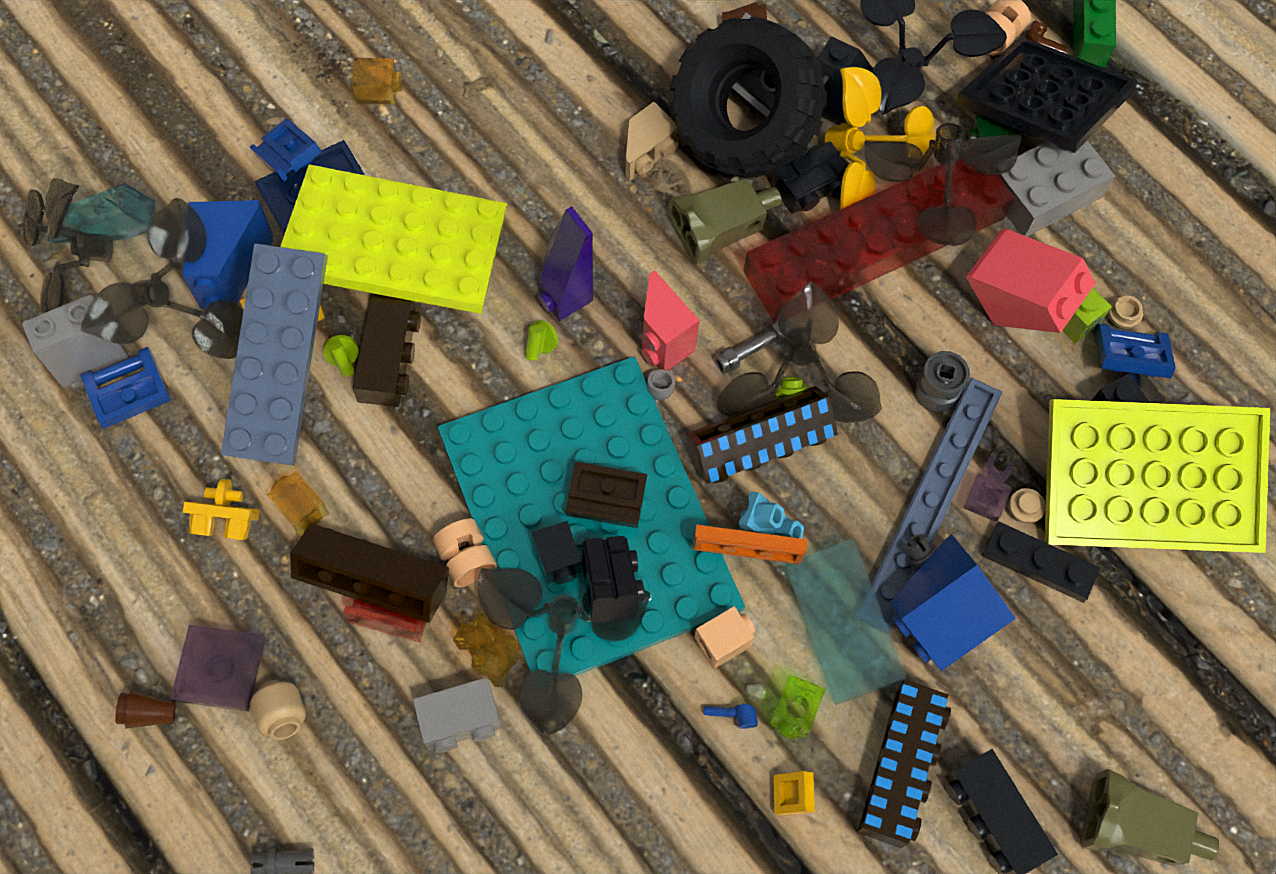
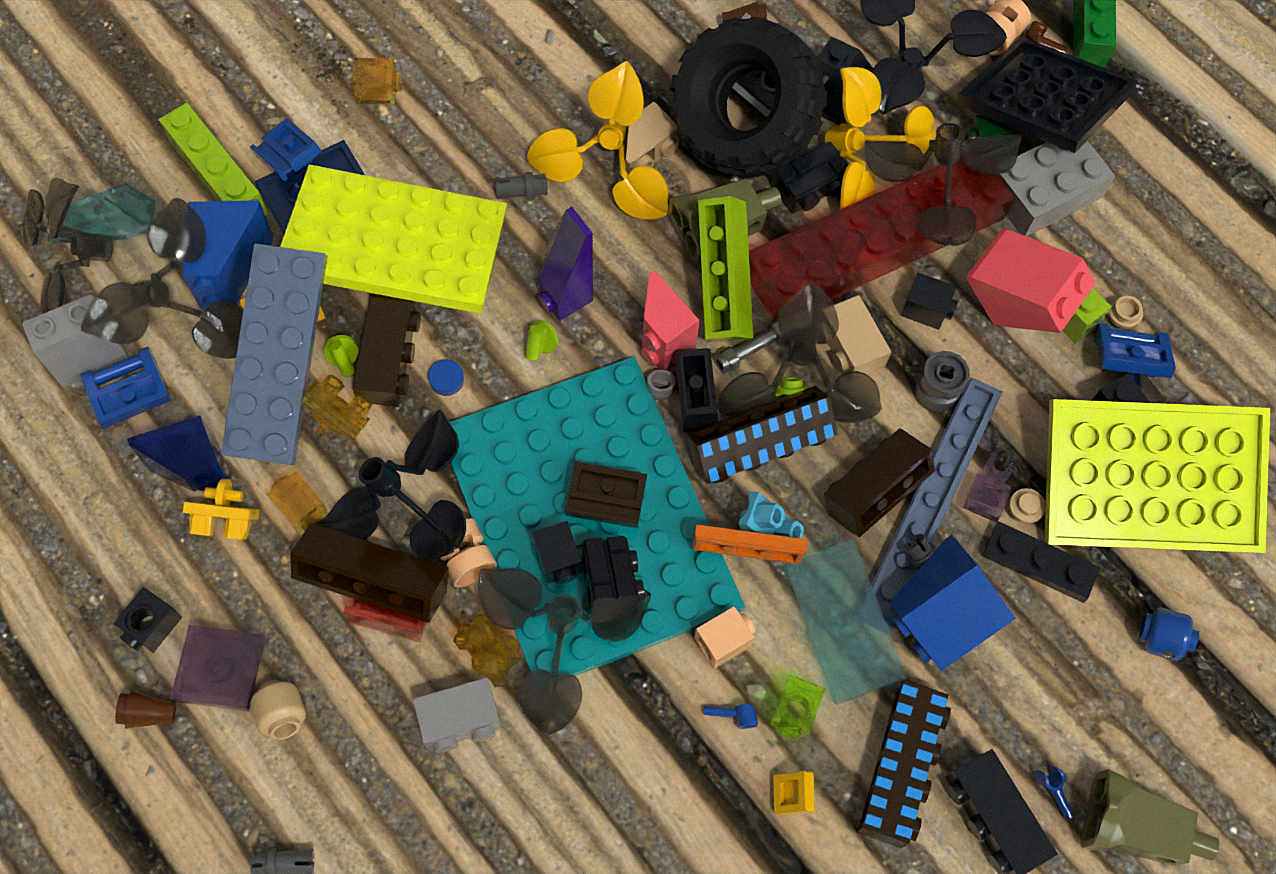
(143, 606): none -> black brick
(182, 454): none -> clear blue slope
(207, 157): none -> lime brick
(334, 411): none -> clear yellow hips
(440, 529): none -> black plant
(446, 377): none -> blue tile
(522, 186): none -> dark grey pin
(620, 100): none -> yellow plant
(696, 388): none -> black brick
(725, 269): none -> lime brick
(858, 340): none -> tan brick
(879, 482): none -> dark brown brick
(930, 301): none -> black brick
(1055, 783): none -> blue hand
(1168, 634): none -> blue head

